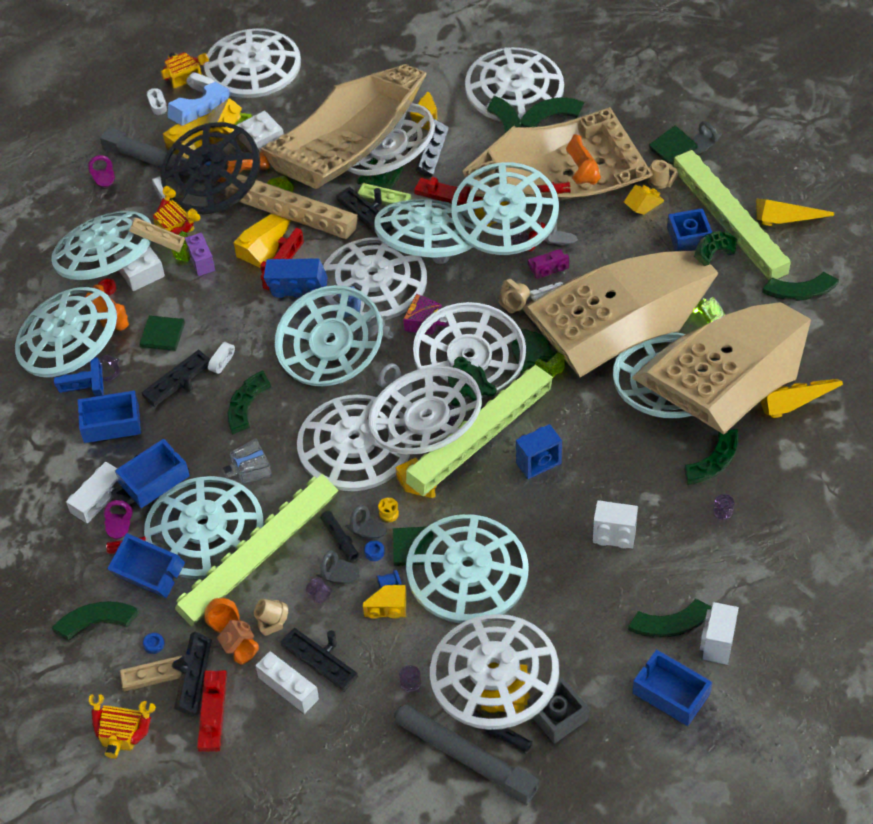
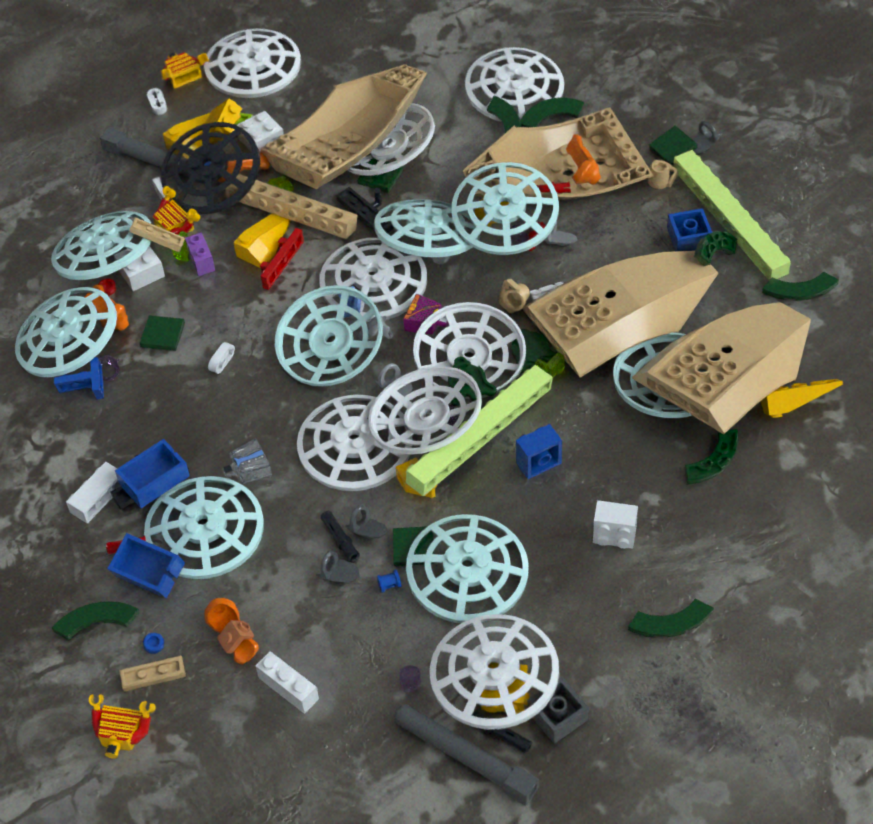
(105, 176): magenta piece -> none
(109, 416): blue piece -> none
(117, 524): magenta piece -> none
(176, 378): black plate -> none
(186, 110): light blue arch -> none
(193, 671): black plate -> none
(198, 81): white beam -> none
(212, 711): red hinge -> none
(243, 398): dark green tile -> none
(257, 549): yellowish green brick -> none
(270, 613): tan piece -> none
(294, 276): blue piece -> none
(318, 590): clear purple wheel -> none
(320, 658): black plate -> none
(374, 551): blue tile -> none
(387, 602): yellow slope -> none
(388, 196): yellowish green tile -> none
(392, 506): yellow wheel -> none
(428, 103): yellow slope -> none
(430, 155): plate -> none
(443, 191): red hinge -> none
(548, 263): magenta bracket -> none
(643, 199): yellow slope -> none
(672, 687): blue piece -> none
(710, 309): clear neon green bracket -> none
(718, 633): white brick -> none
(723, 501): clear purple wheel -> none
(779, 212): yellow wedge -> none

